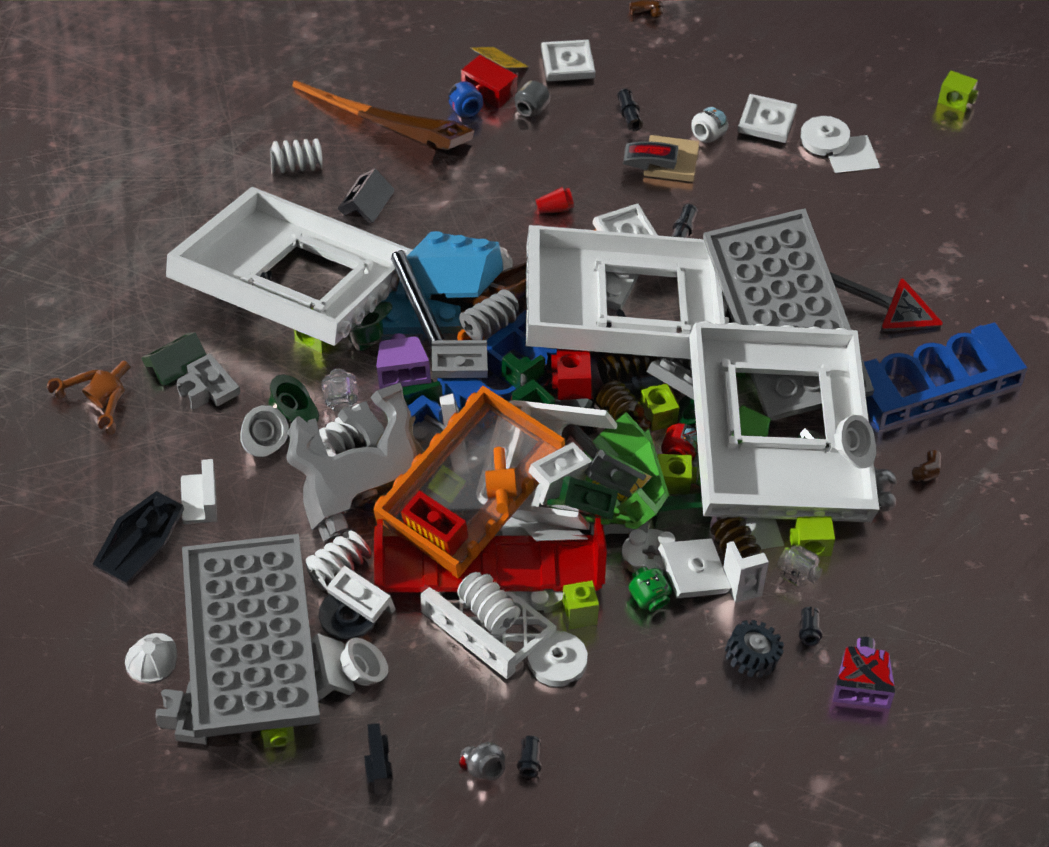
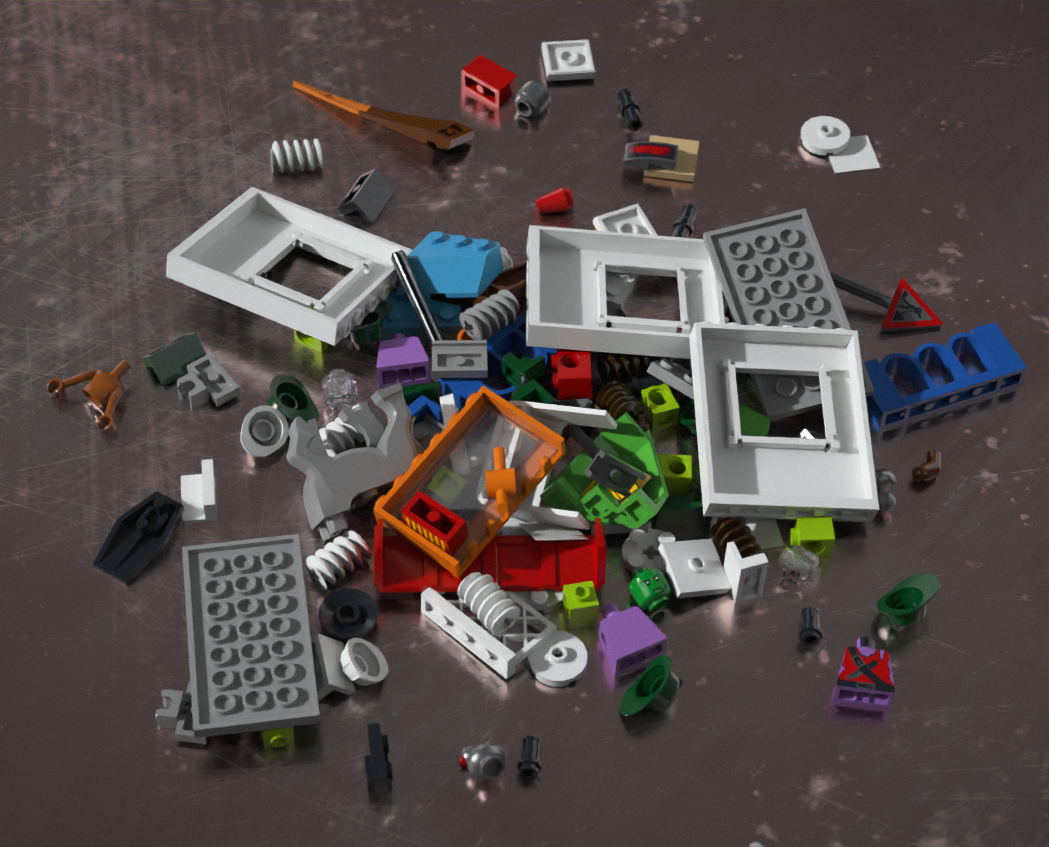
(151, 658): white piece -> none
(360, 594): white panel -> none
(465, 99): blue head -> none
(499, 57): yellow sticker -> none
(552, 468): white panel -> none
(586, 498): dark green panel -> none
(629, 638): none -> medium lavender torso
(652, 689): none -> dark green piece
(655, 7): reddish brown arm -> none
(680, 440): red head -> none
(709, 124): white head -> none
(754, 648): black wheel -> none
(767, 118): white plate -> none
(856, 441): white piece -> none
(908, 600): none -> dark green piece
(958, 91): lime brick -> none

